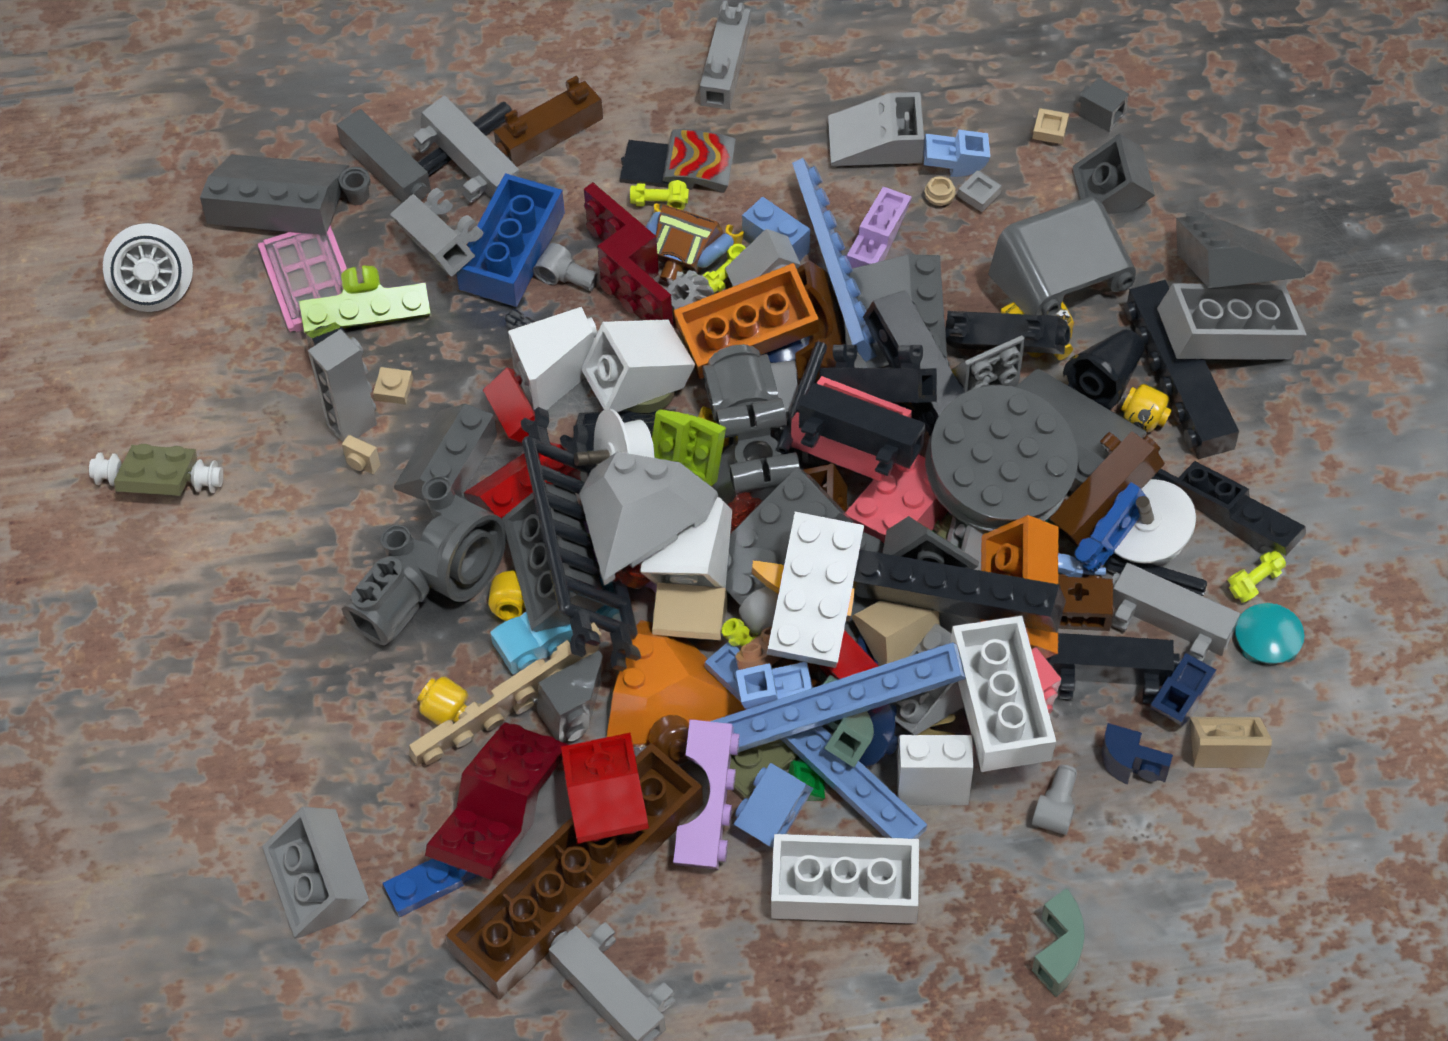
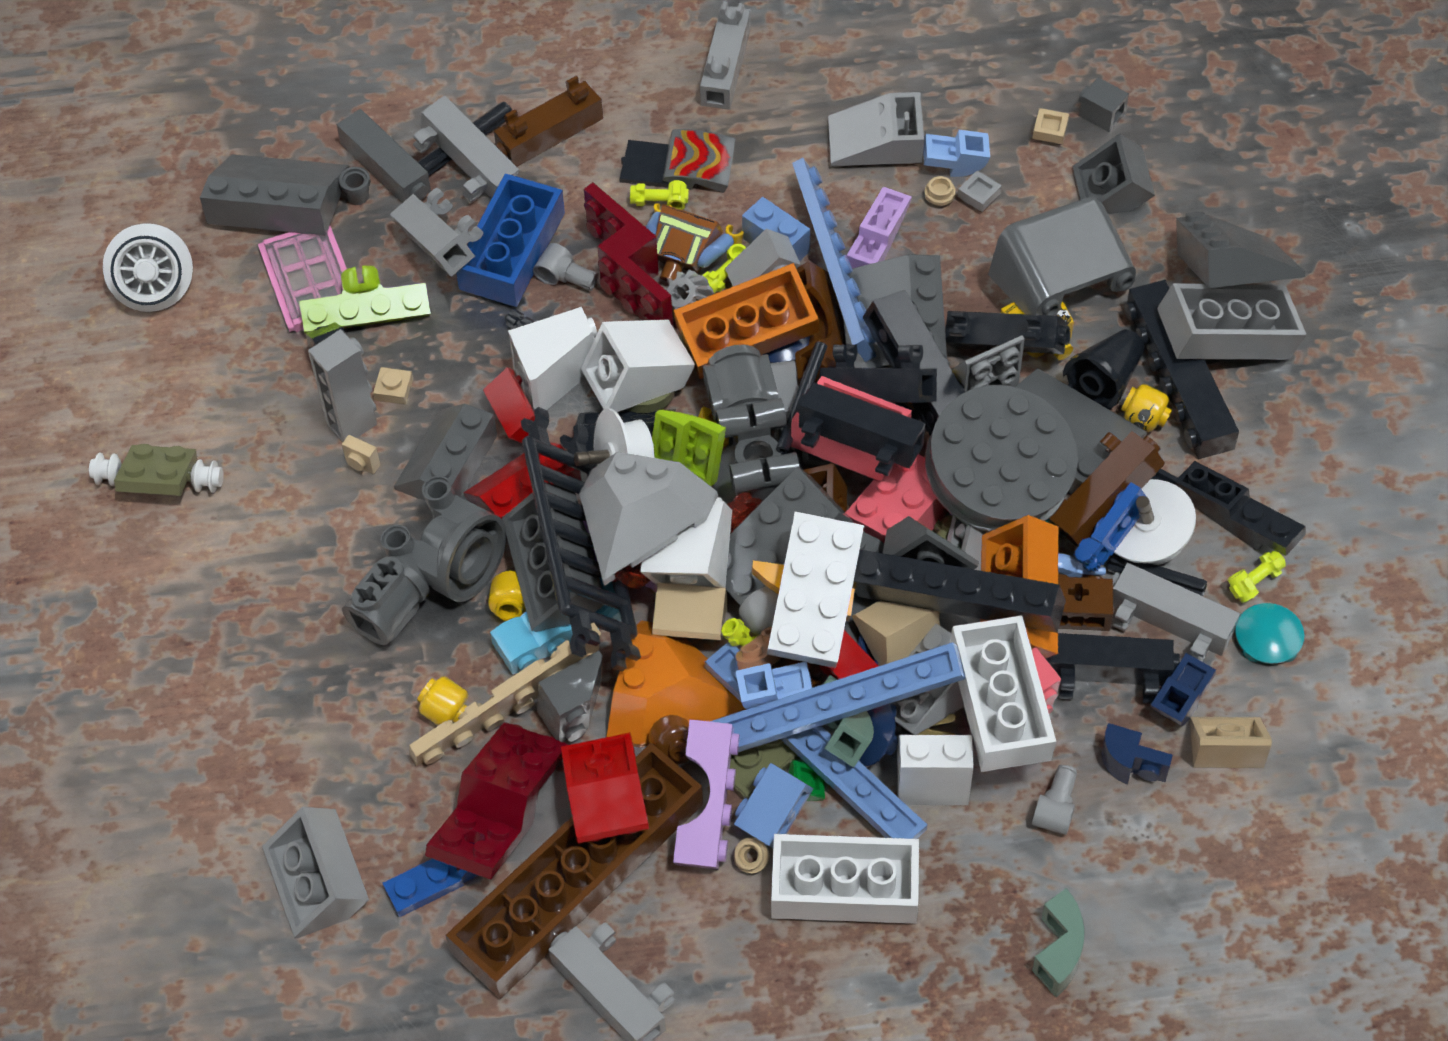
(742, 850): none -> tan plate

